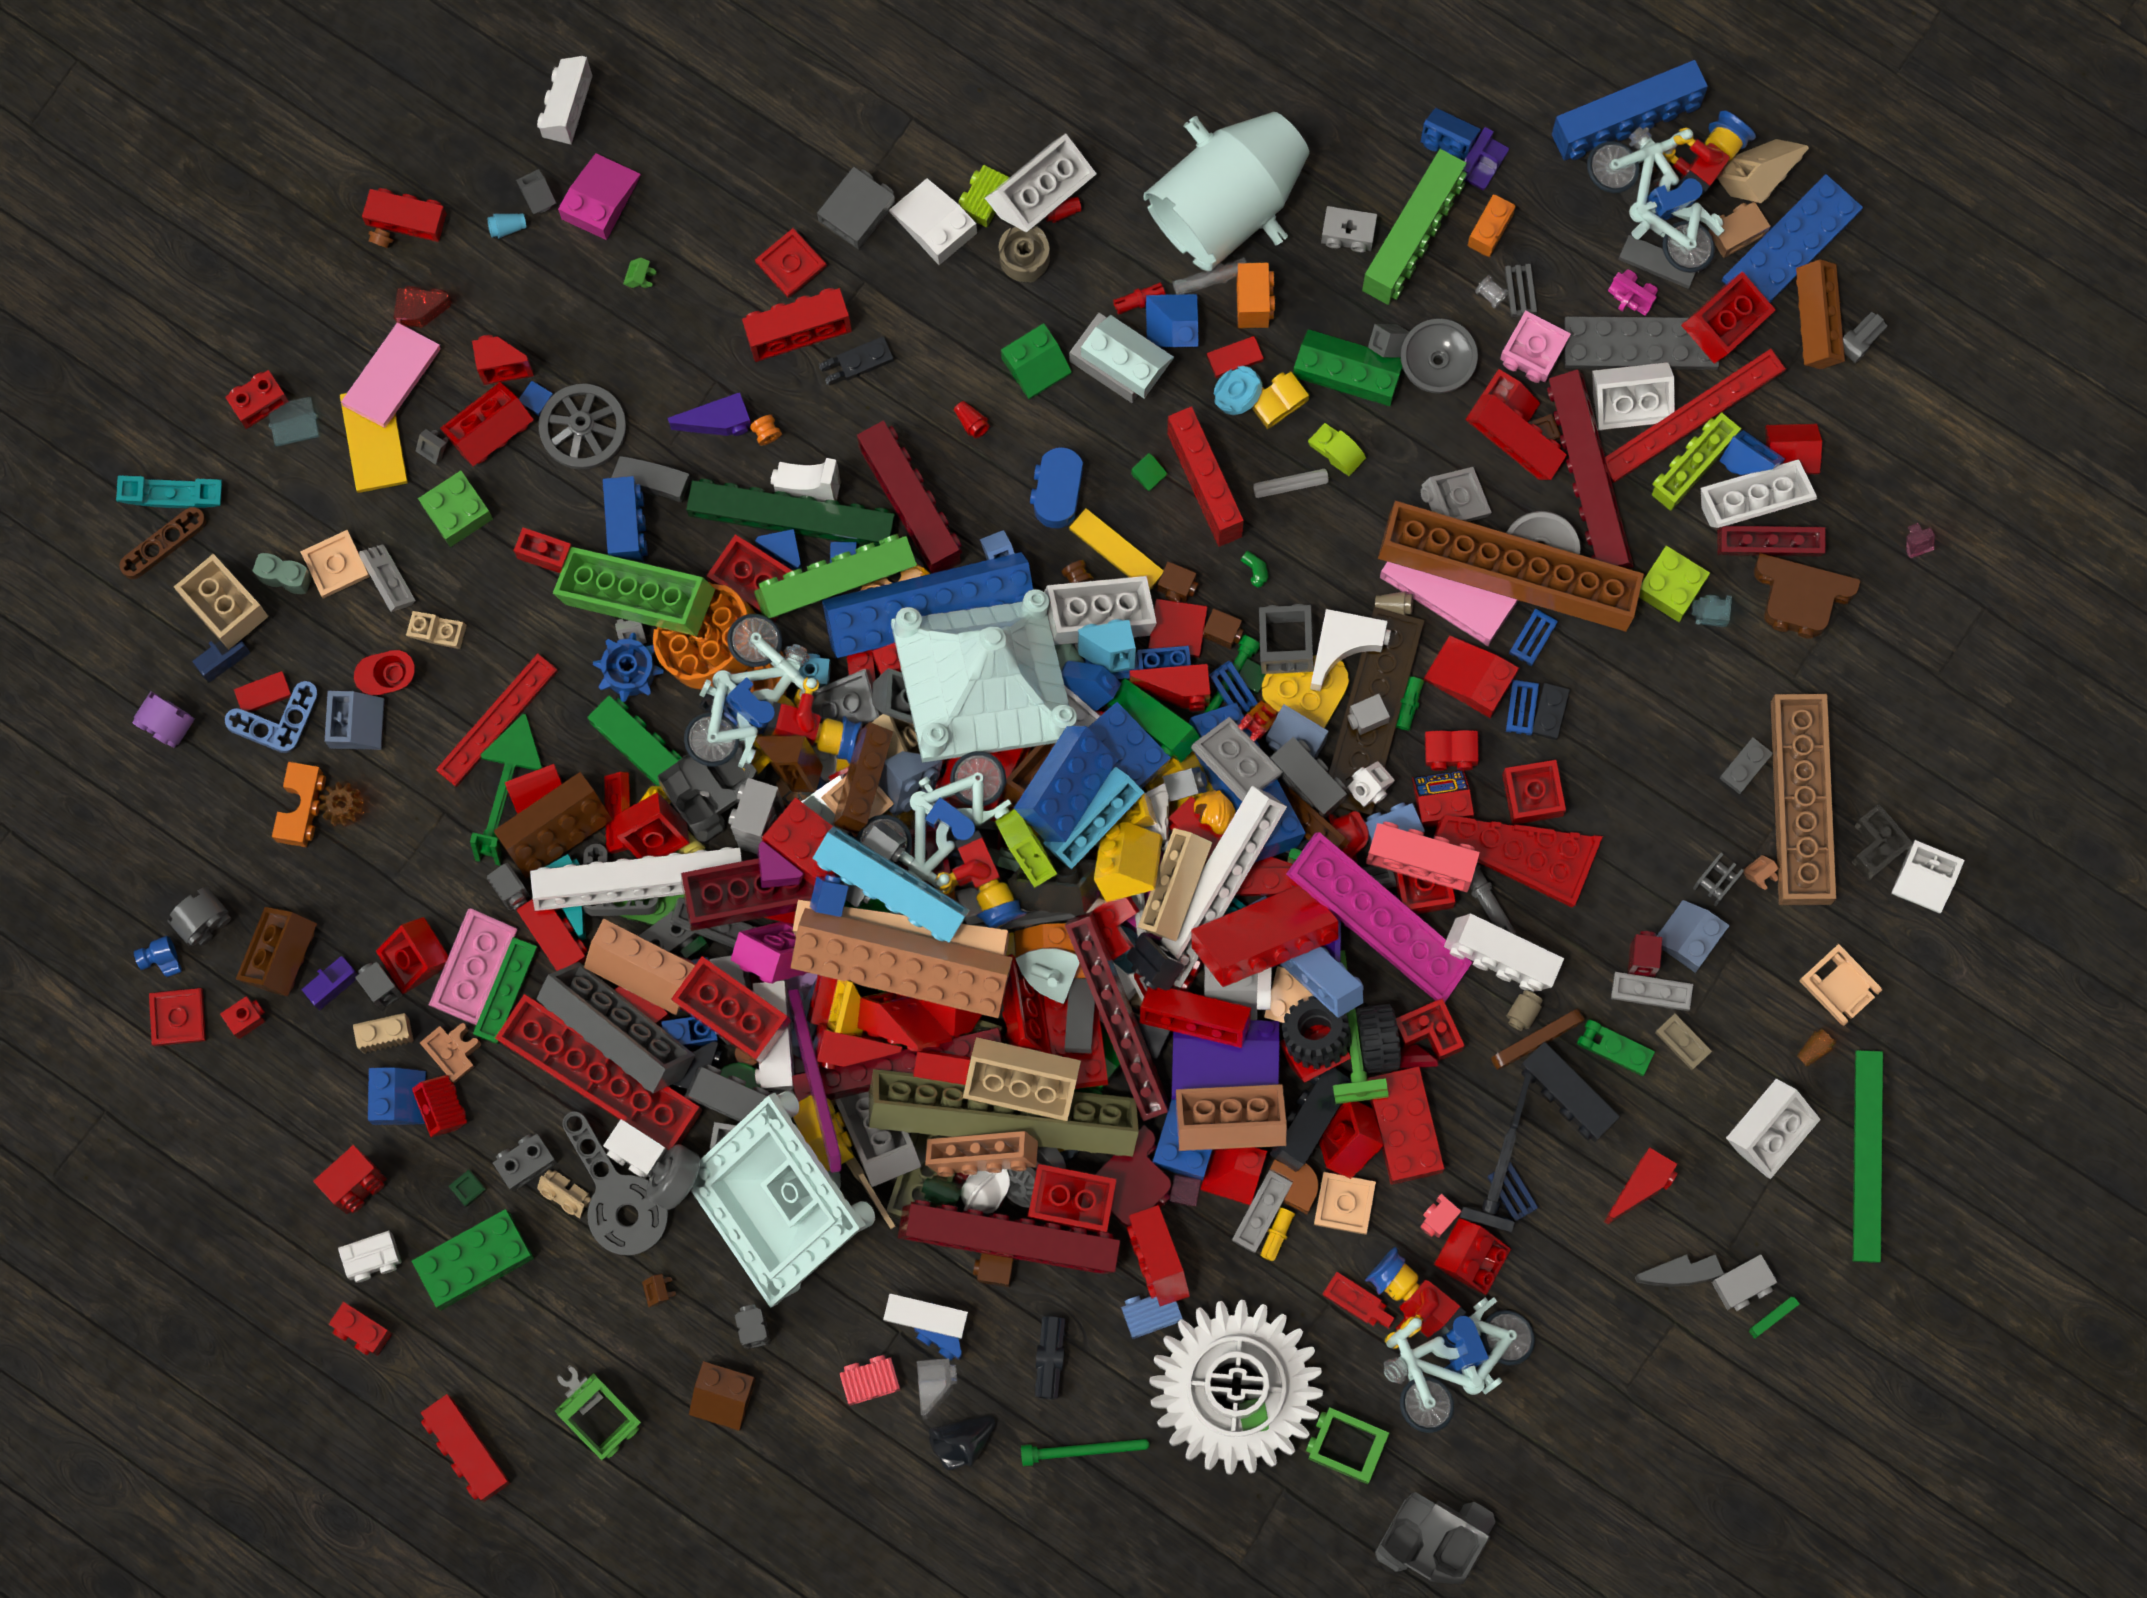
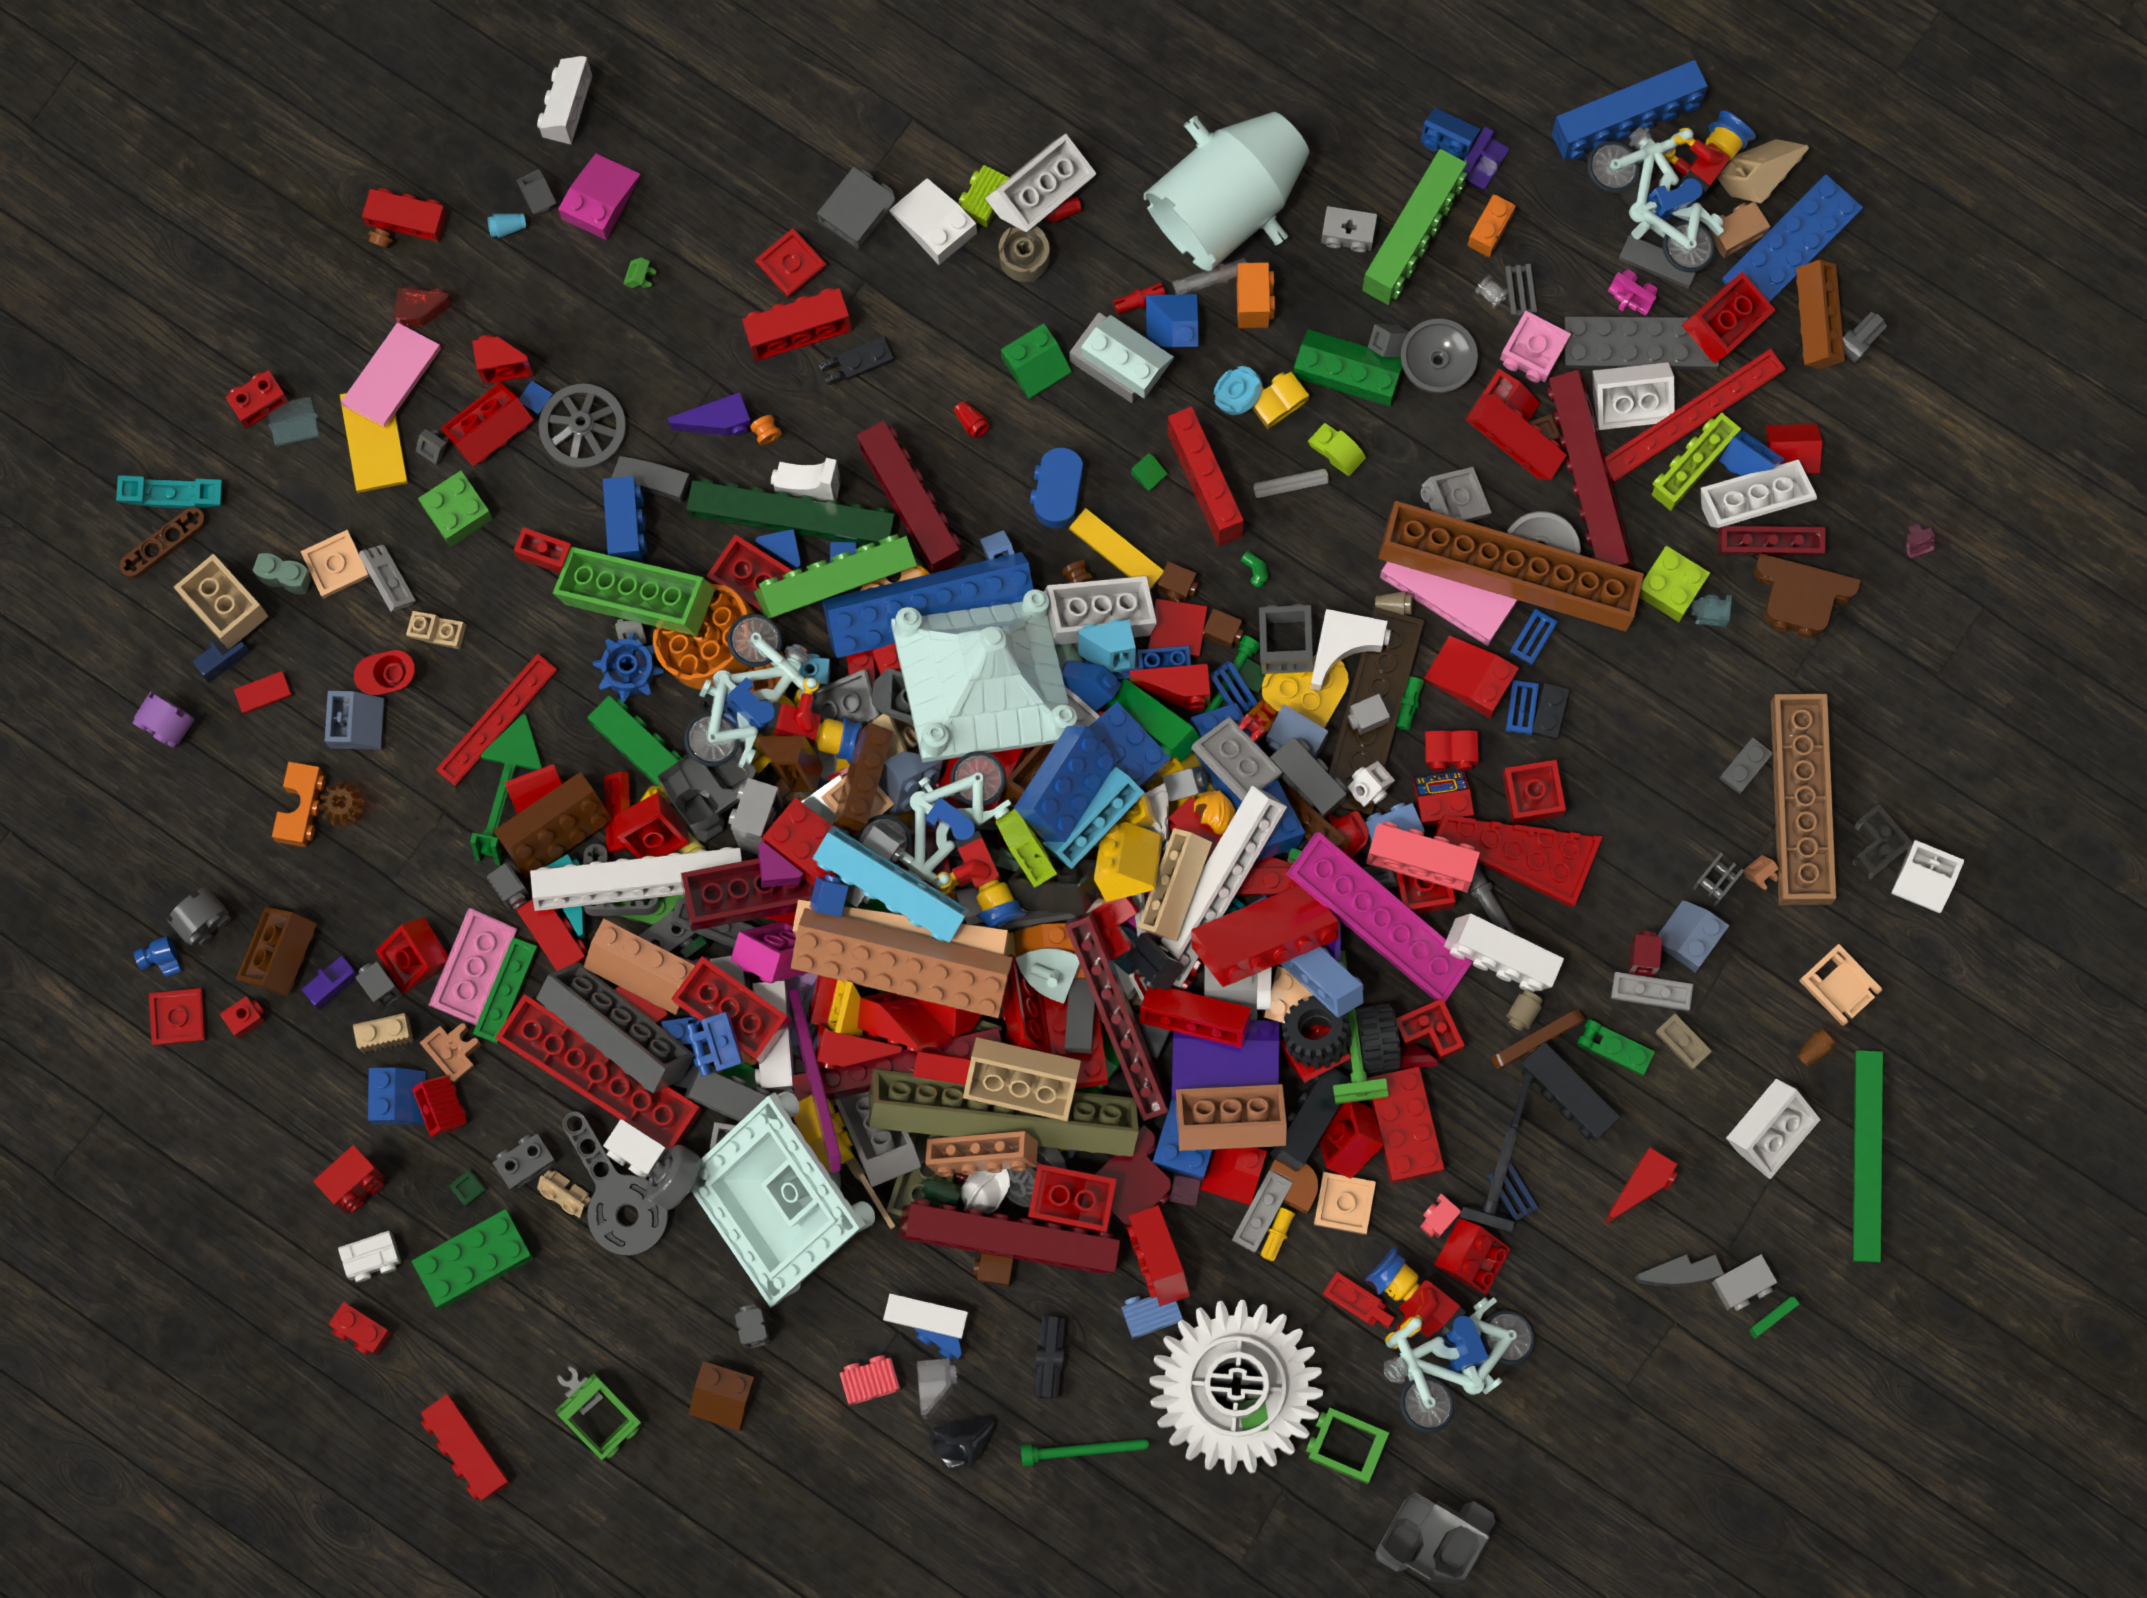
(276, 730): medium blue beam -> none
(656, 1290): reddish brown tile -> none
(721, 1041): none -> blue plate
(1235, 355): red tile -> none

